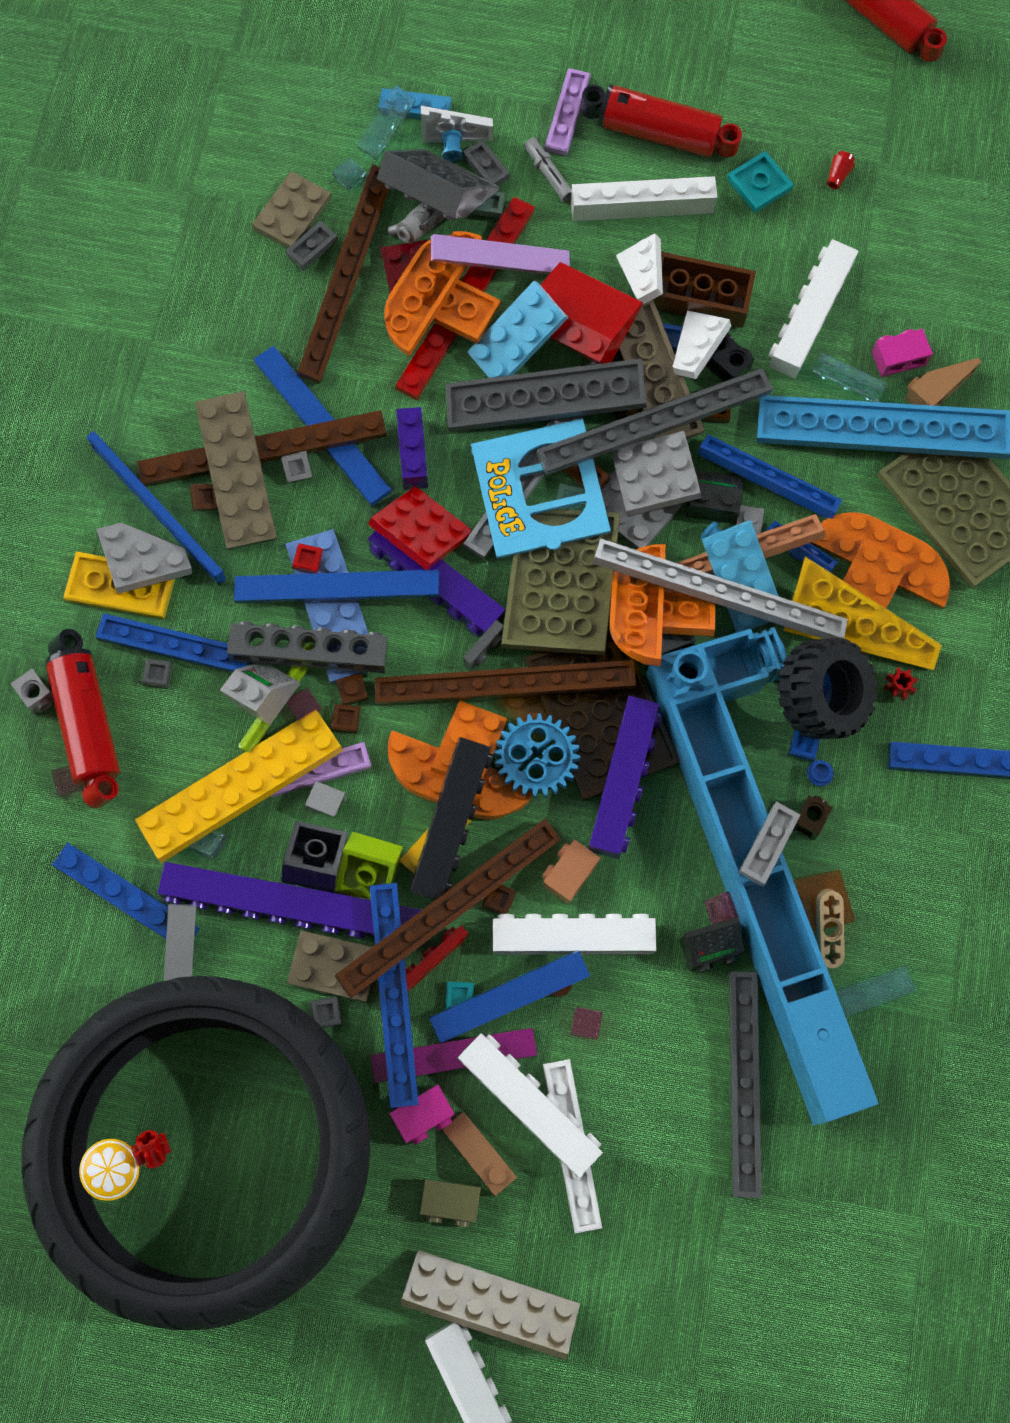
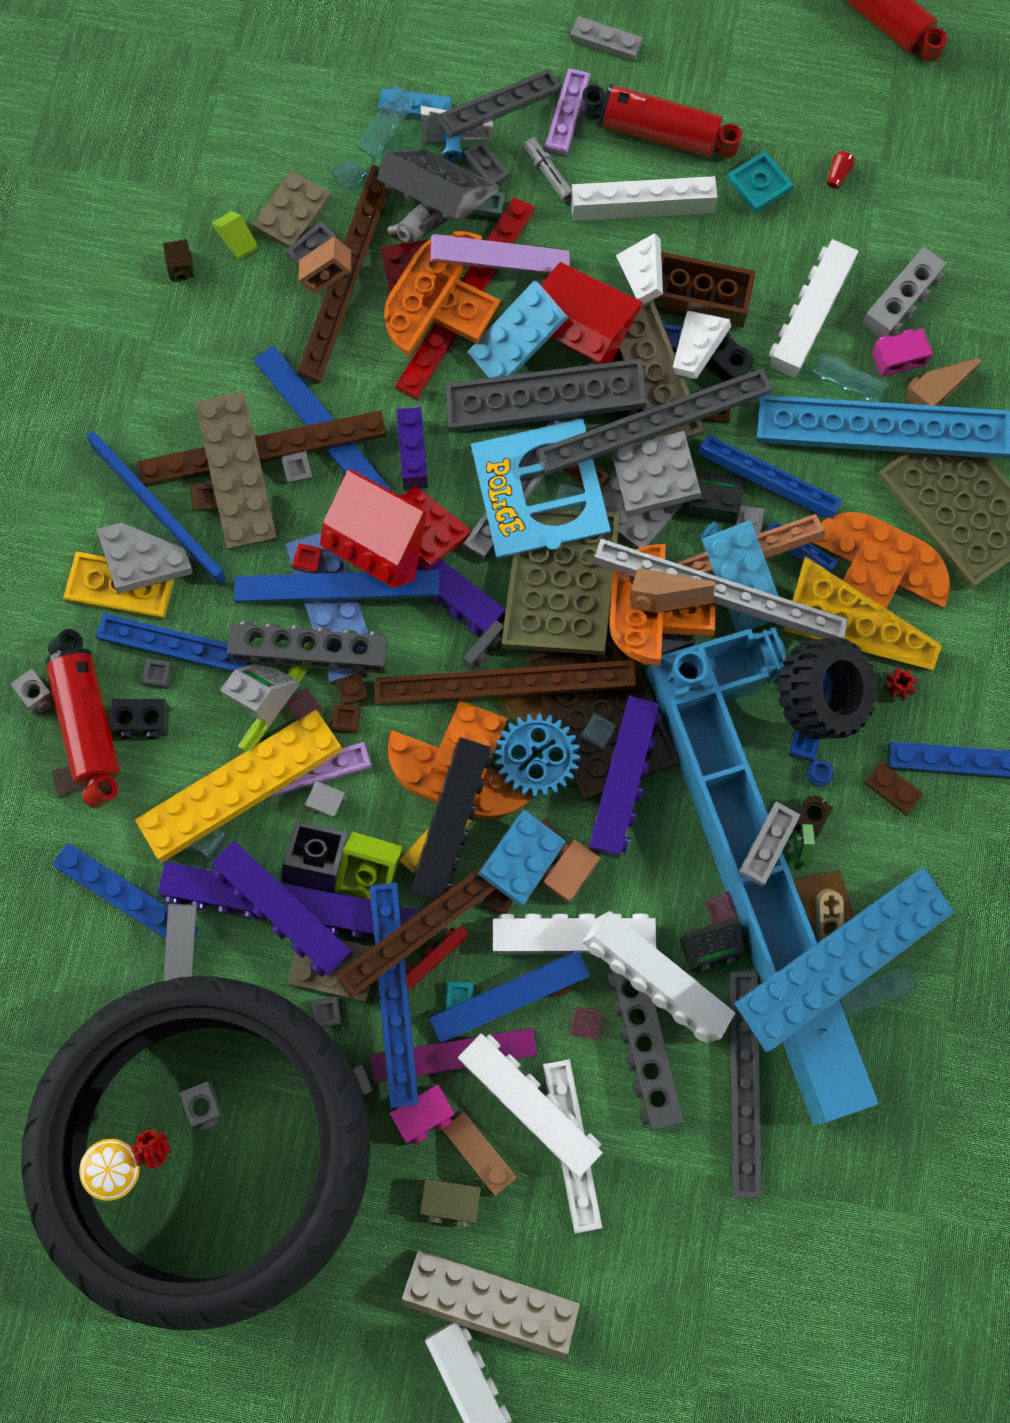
(141, 711): none -> black brick
(178, 260): none -> dark brown brick
(190, 1099): none -> dark grey brick
(235, 234): none -> lime slope
(281, 909): none -> dark purple brick
(324, 265): none -> nougat brick
(363, 1081): none -> dark grey tile
(374, 530): none -> slope
(498, 103): none -> dark grey tile
(522, 857): none -> dark azure plate
(598, 731): none -> clear light blue tile
(606, 38): none -> light grey plate
(658, 978): none -> white brick
(665, 591): none -> medium nougat slope
(670, 1111): none -> dark grey brick
(803, 847): none -> bright green plate
(843, 959): none -> dark azure plate
(893, 788): none -> reddish brown plate
(923, 266): none -> light grey brick

